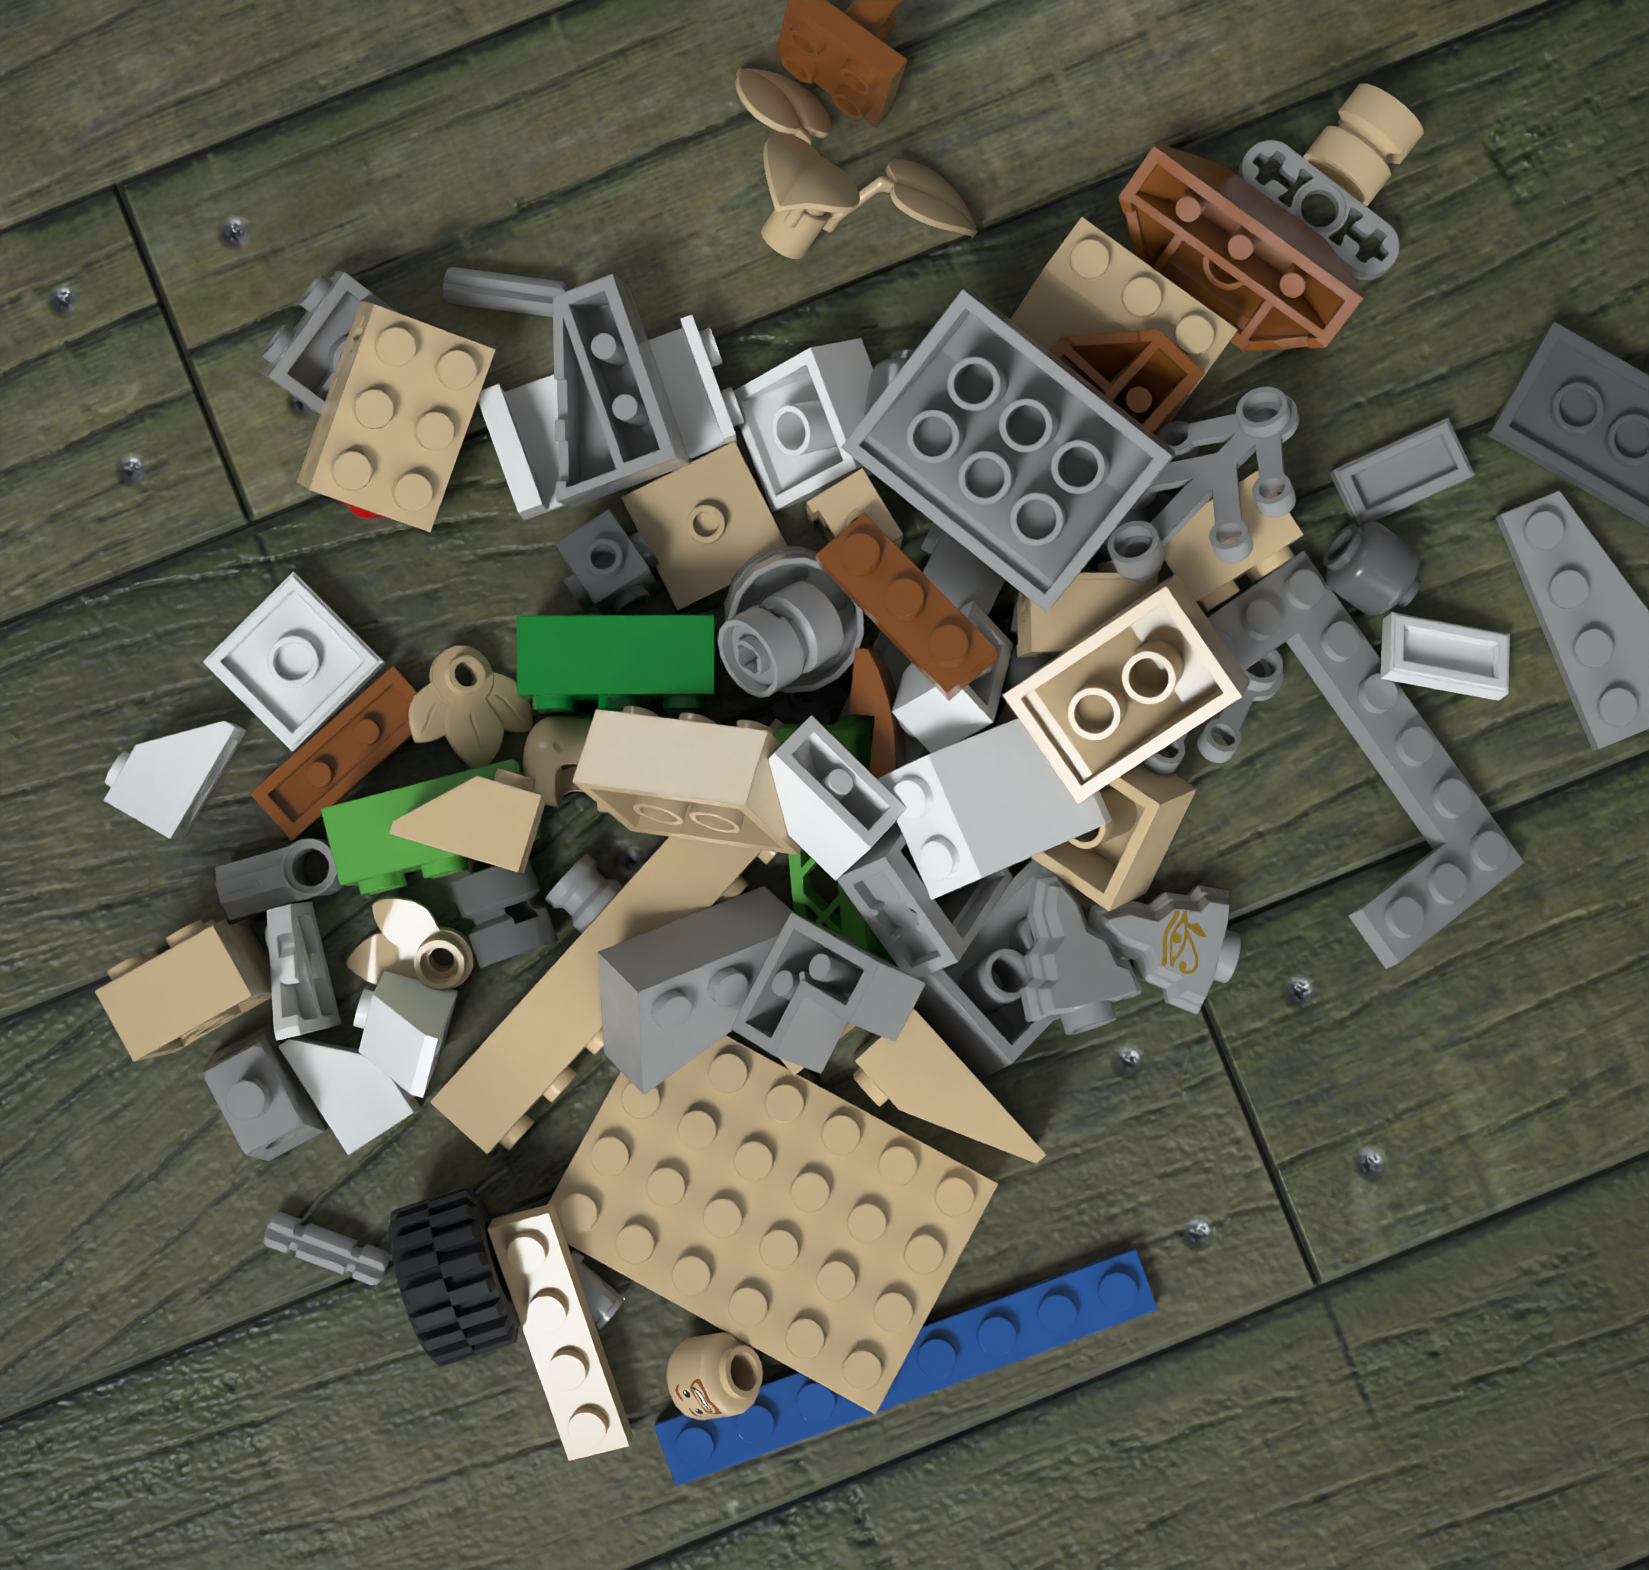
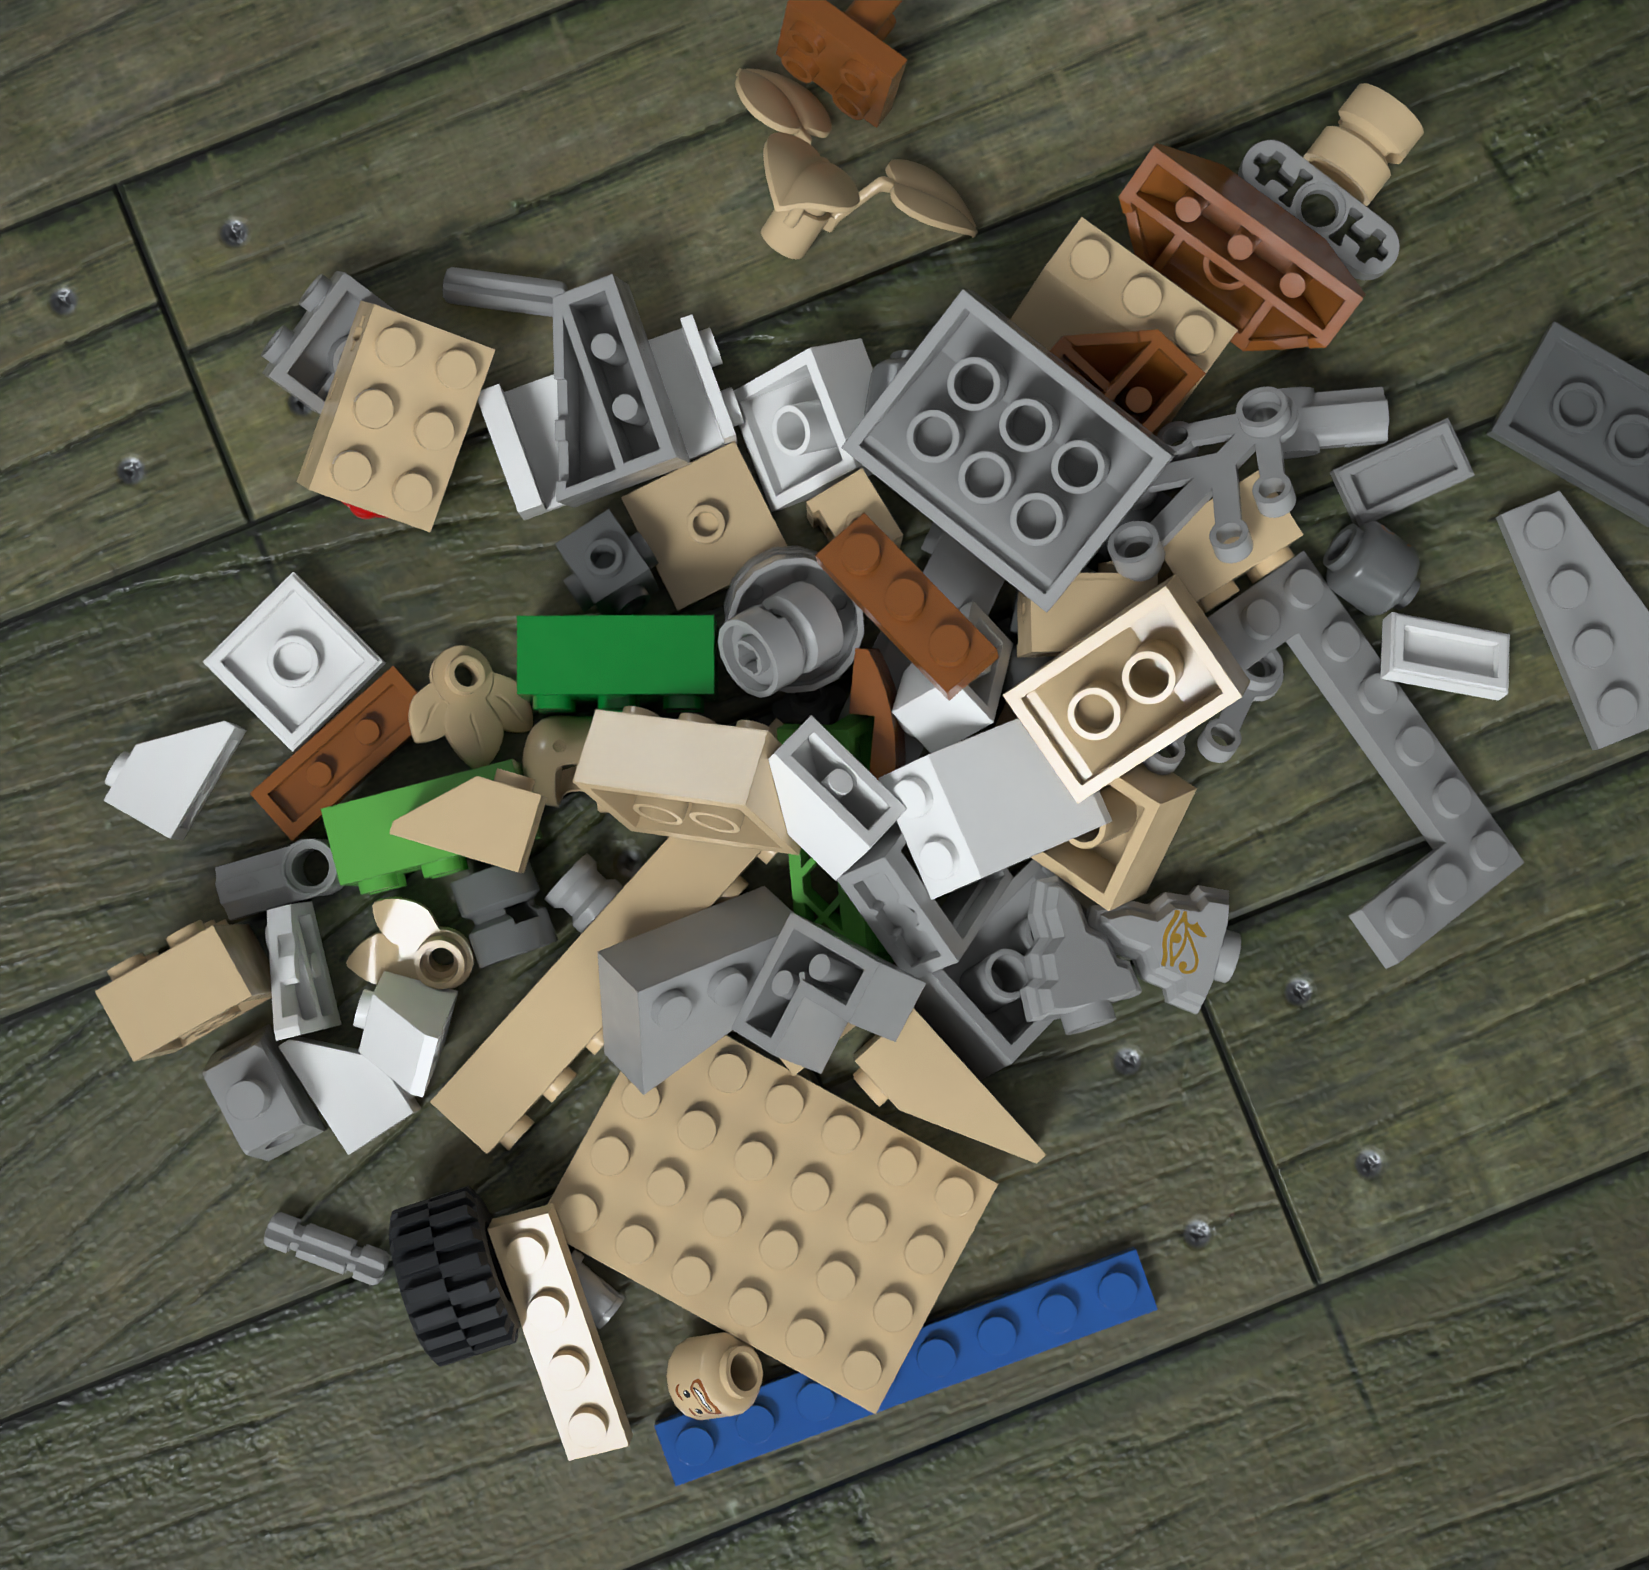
(1336, 420): none -> light grey piece

